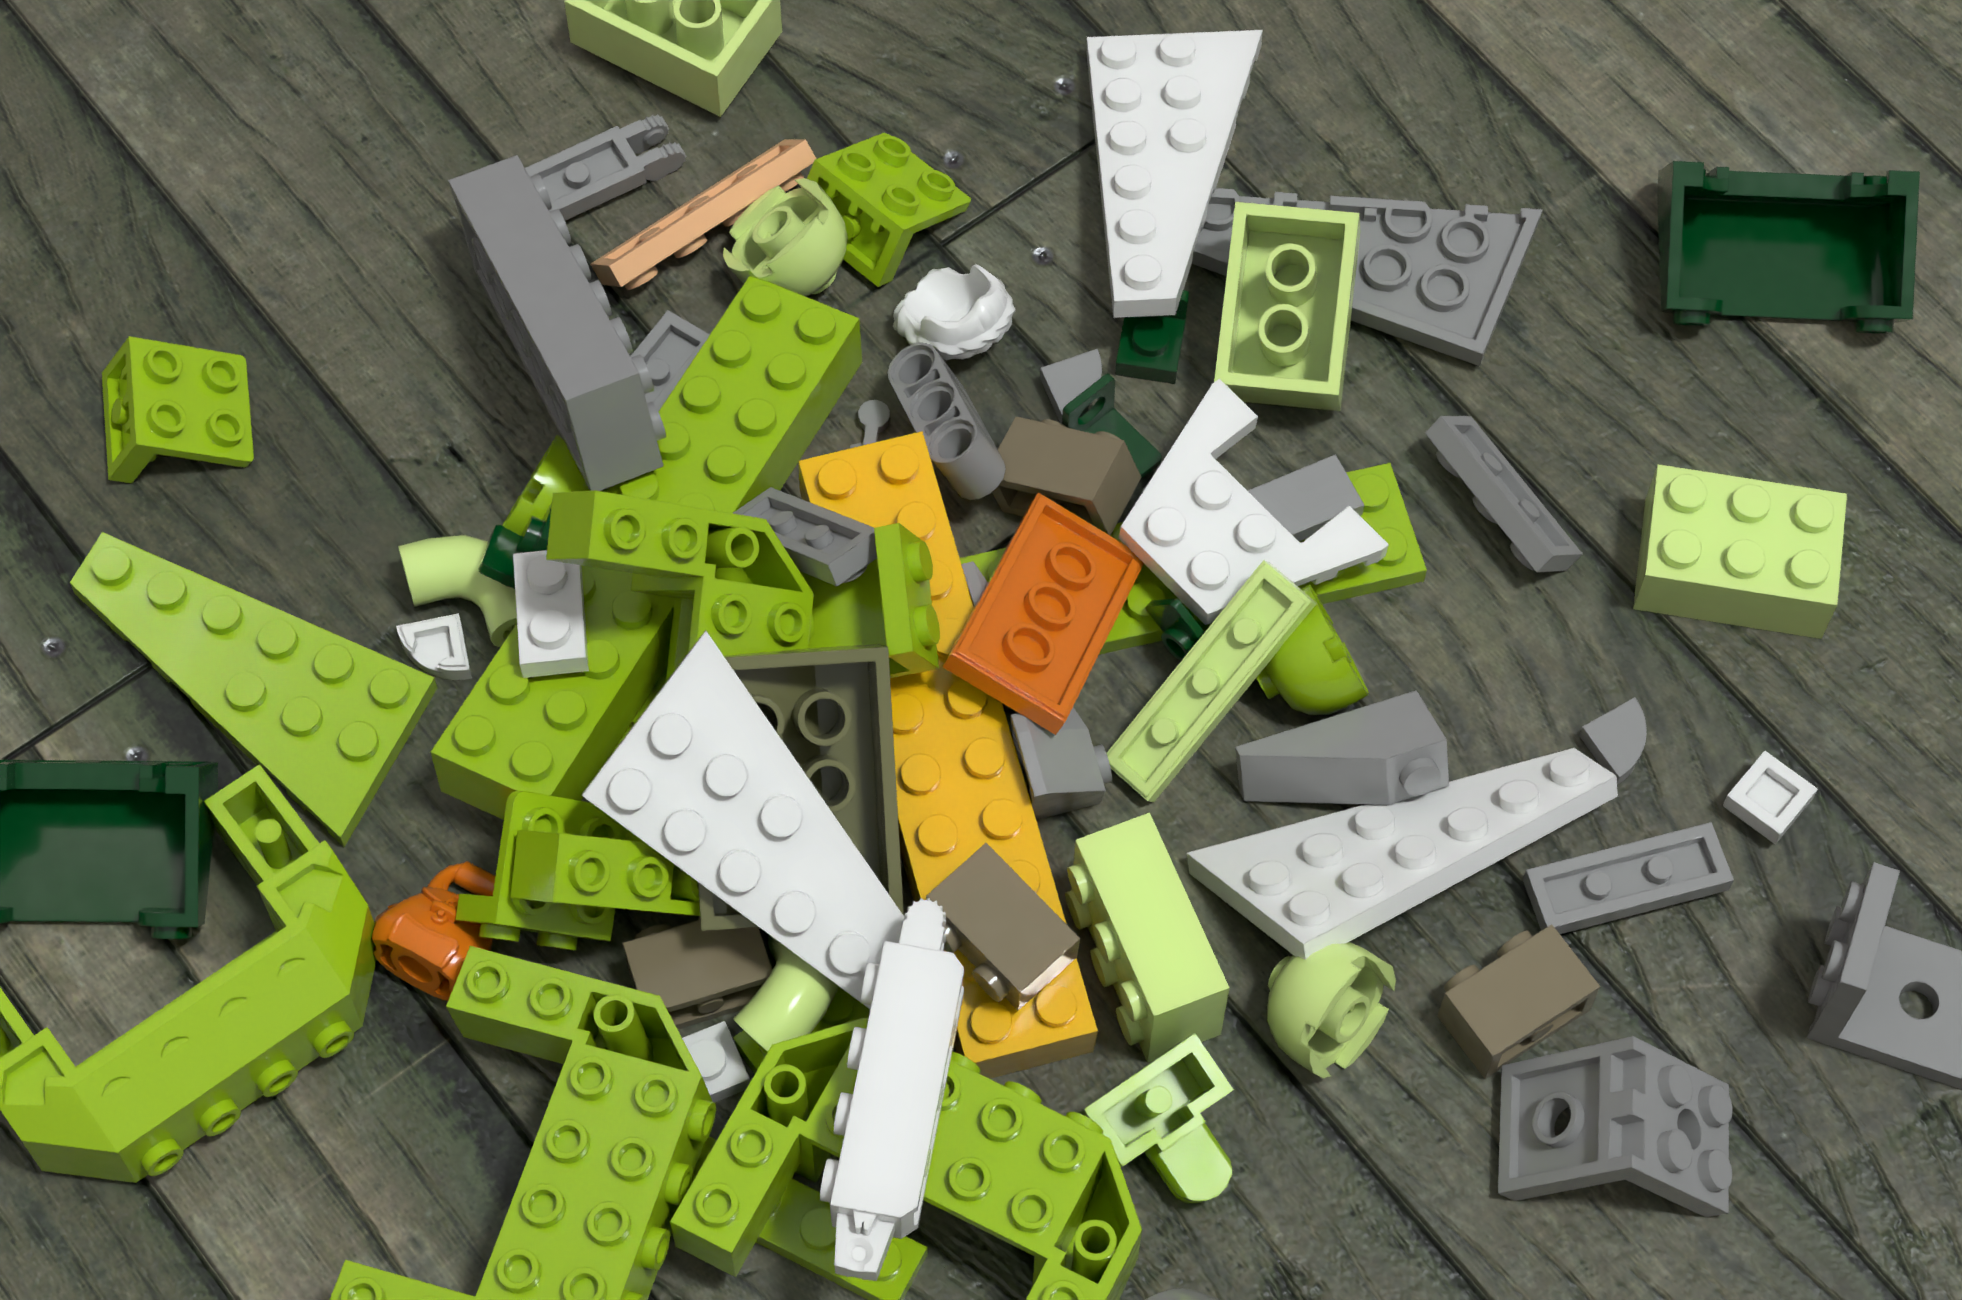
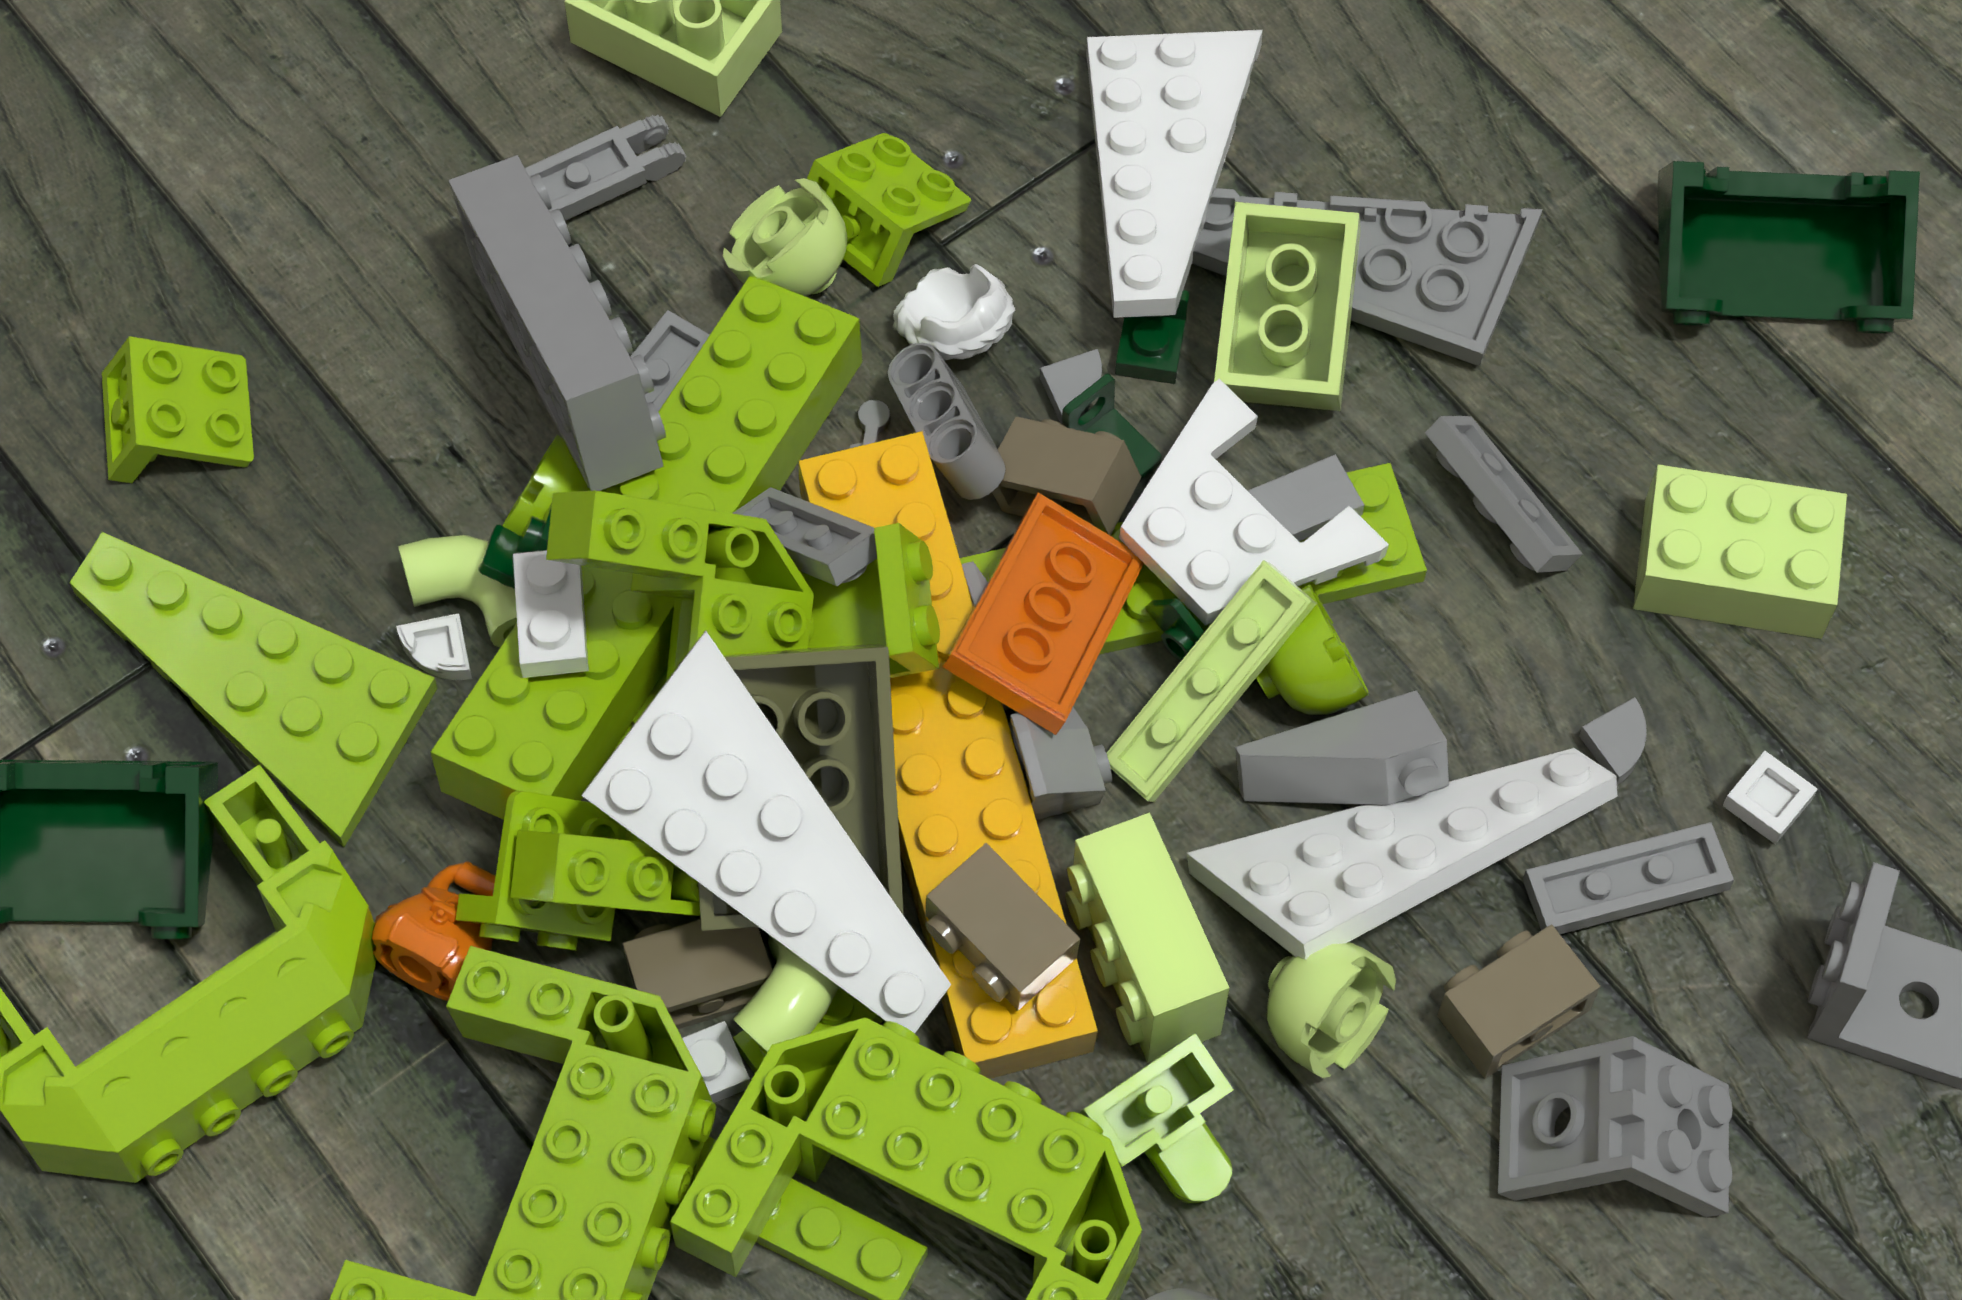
(684, 228): light nougat plate -> none
(897, 1093): white hinge -> none

